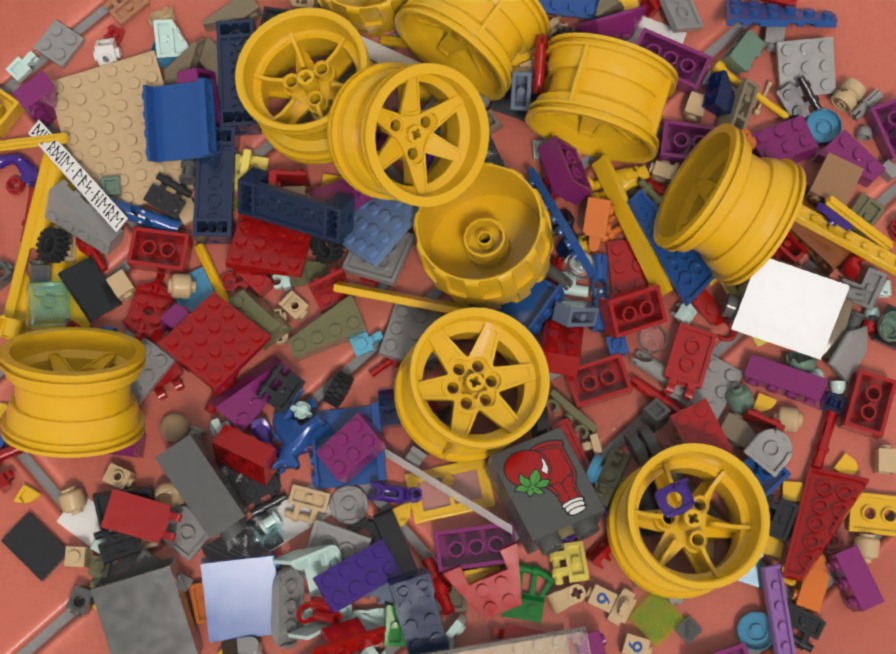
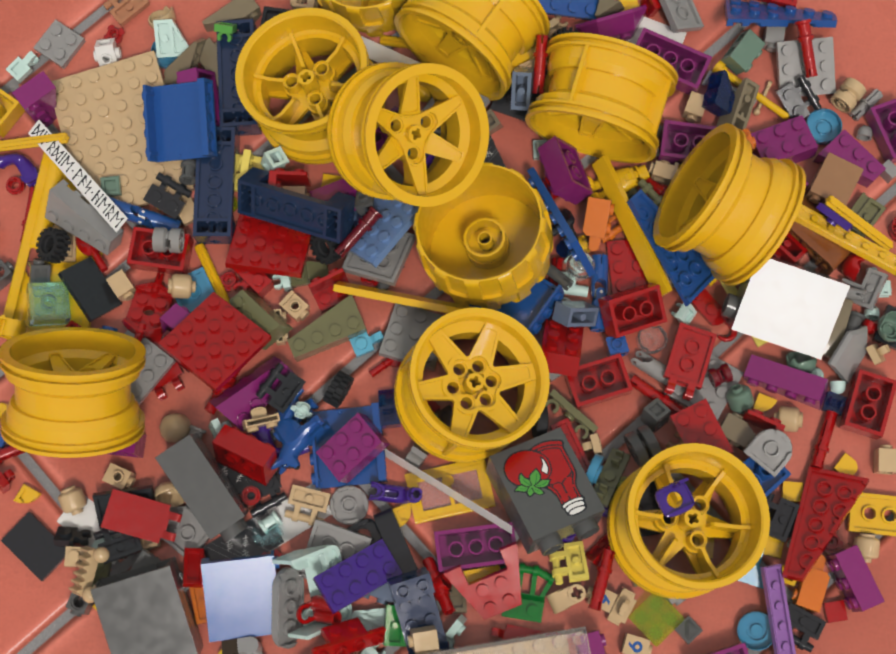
(70, 535): none -> black plate
(87, 571): none -> tan gear
(168, 240): none -> light grey wheel
(192, 567): none -> red tile
(225, 28): none -> bright green tile
(244, 495): none -> red plate
(260, 419): none -> tan piece
(274, 159): none -> light aqua brick
(363, 203): none -> dark grey bracket
(364, 224): none -> dark red pin
(423, 639): none -> tan brick
(604, 571): none -> red pin
(720, 375): none -> dark red wheel
(805, 39): none -> red pin
(835, 611): none -> red tile
(877, 354): none -> tan tile

